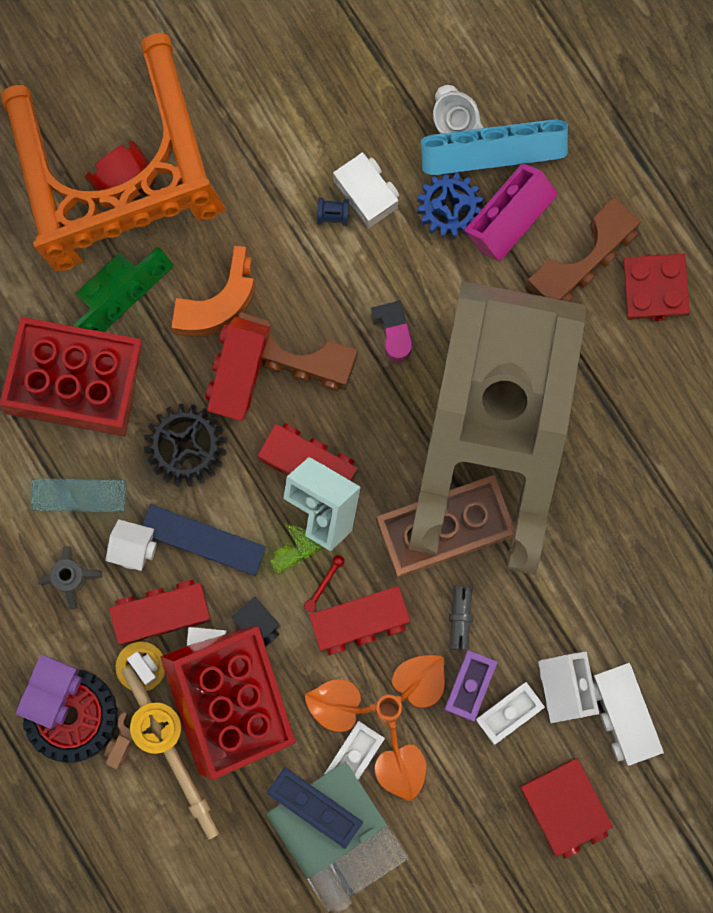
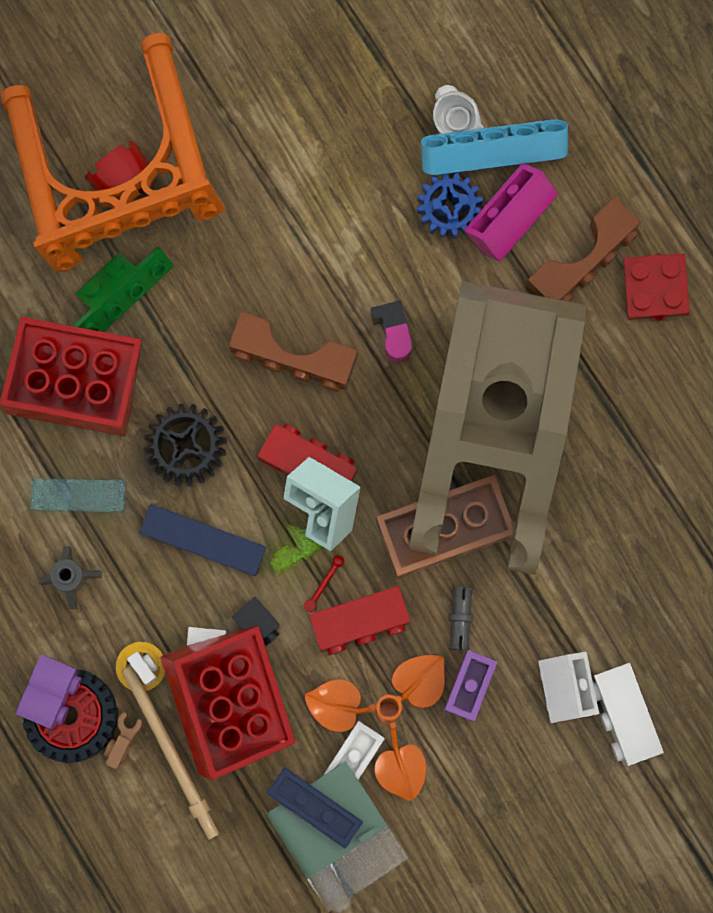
(130, 545): white brick -> none
(150, 741): yellow gear -> none
(159, 613): red brick -> none
(210, 315): orange arch -> none
(237, 368): red brick -> none
(323, 216): dark blue bush -> none
(366, 189): white brick -> none
(510, 713): white plate -> none
(566, 808): red brick -> none

